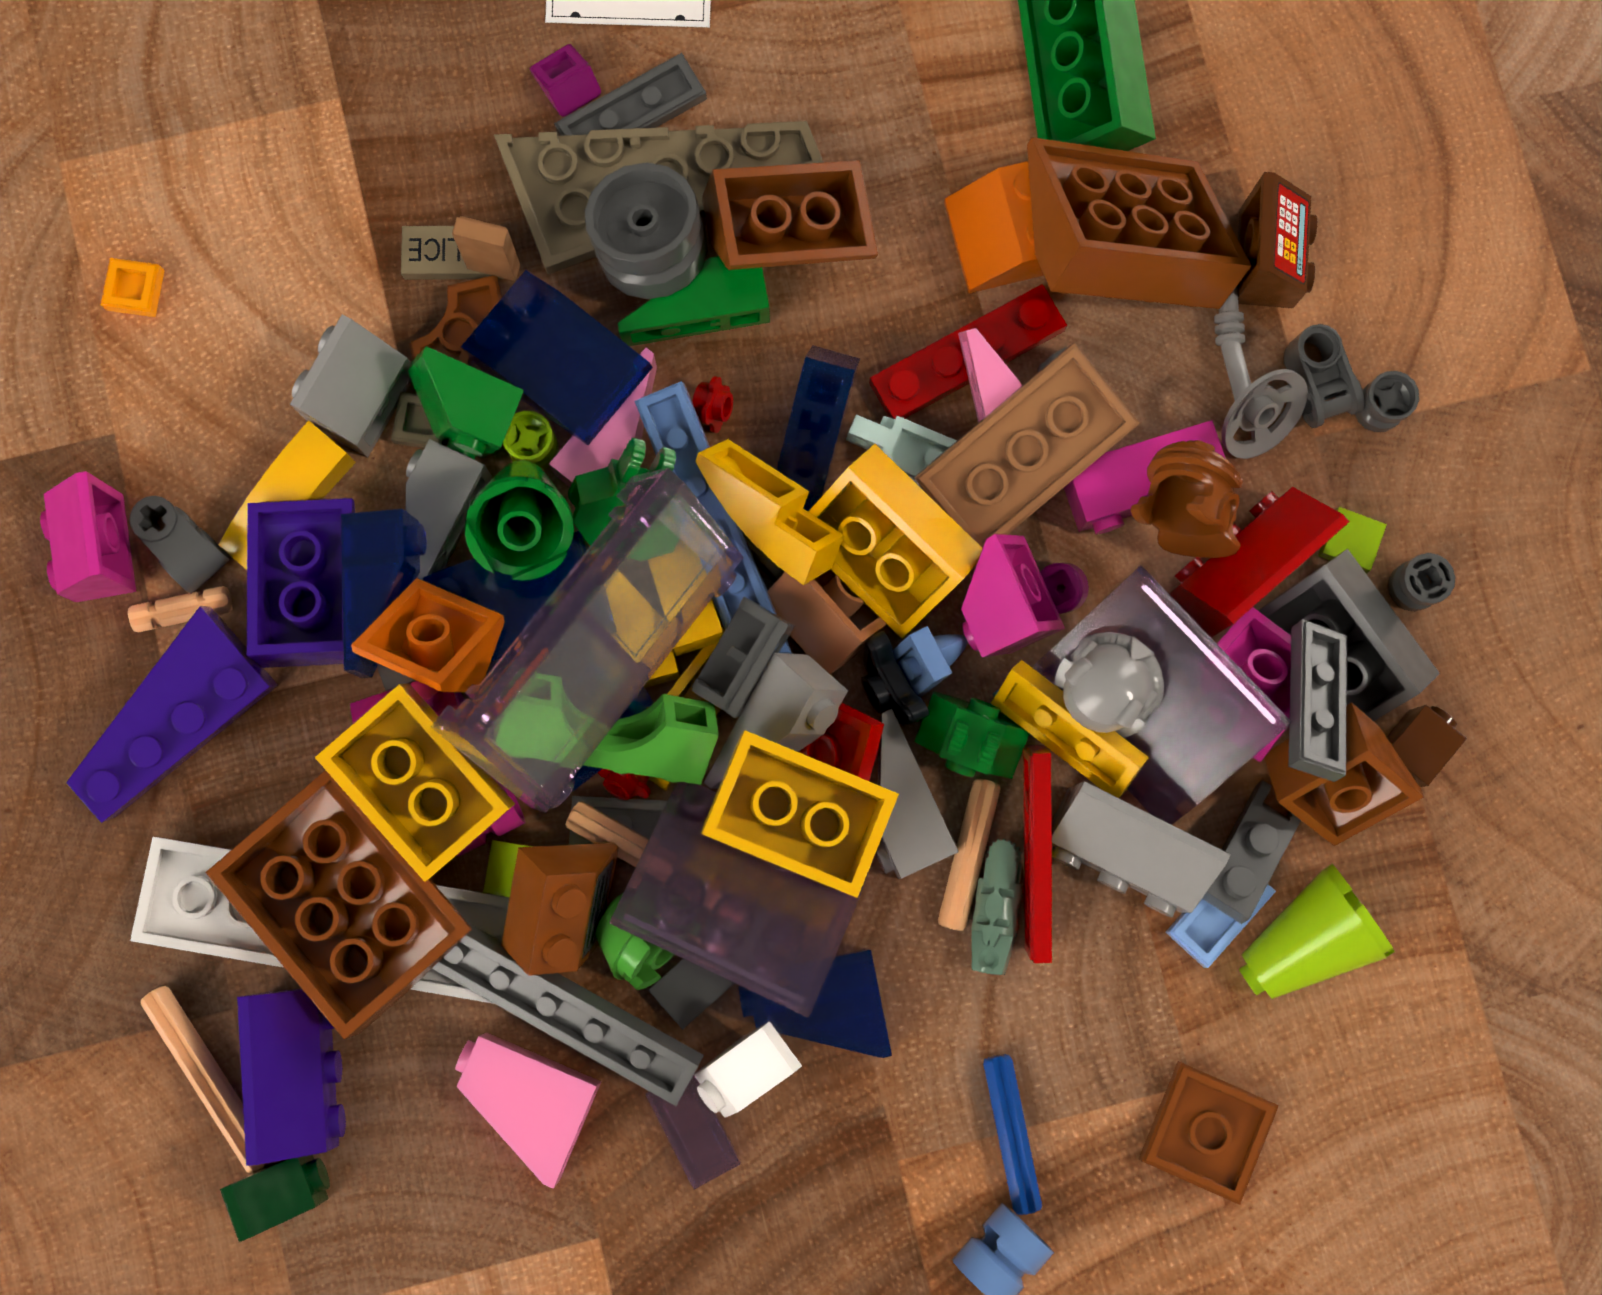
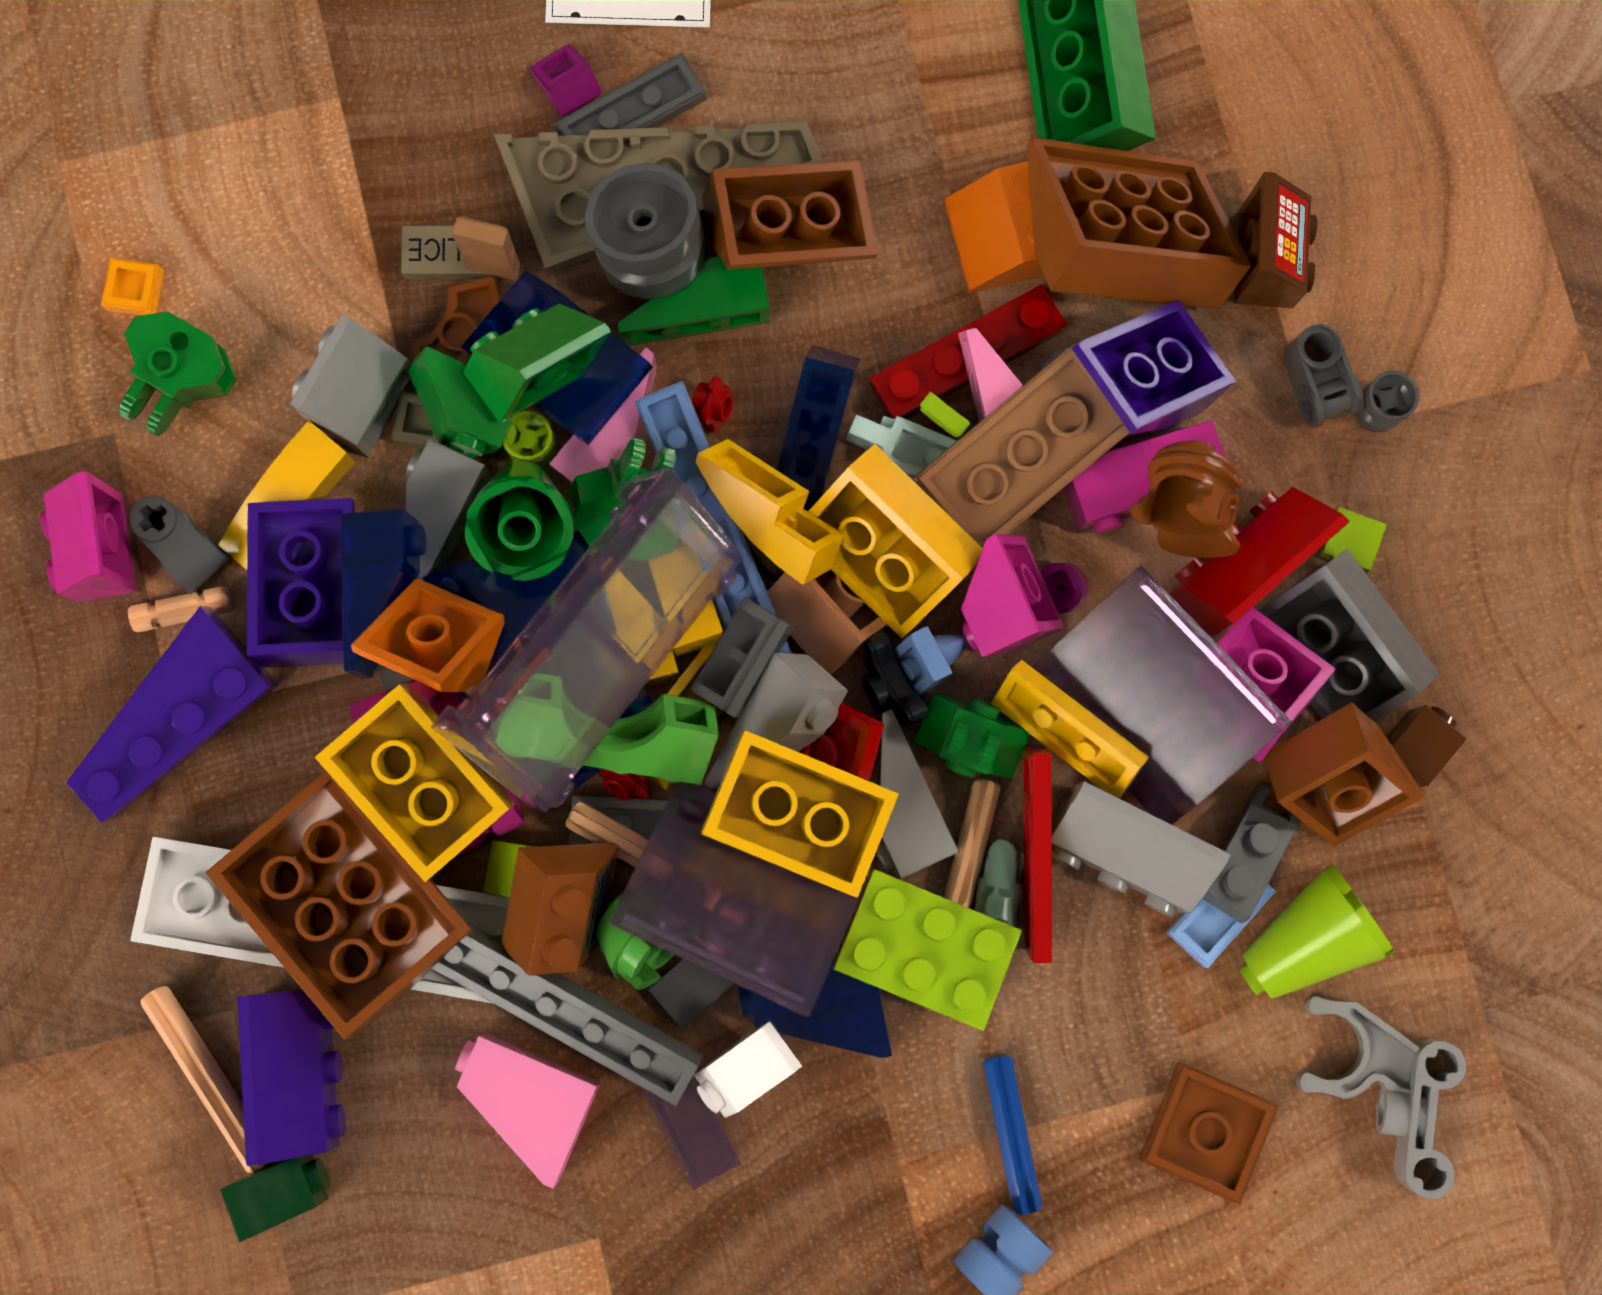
(175, 362): none -> green hinge
(533, 358): none -> green slope
(927, 950): none -> lime plate
(945, 416): none -> lime tile
(1111, 683): light grey helmet -> none
(1155, 369): none -> dark purple slope
(1256, 402): light grey dish -> none
(1318, 701): dark grey tile -> none
(1407, 1092): none -> light grey piece
(1411, 587): dark grey wheel -> none

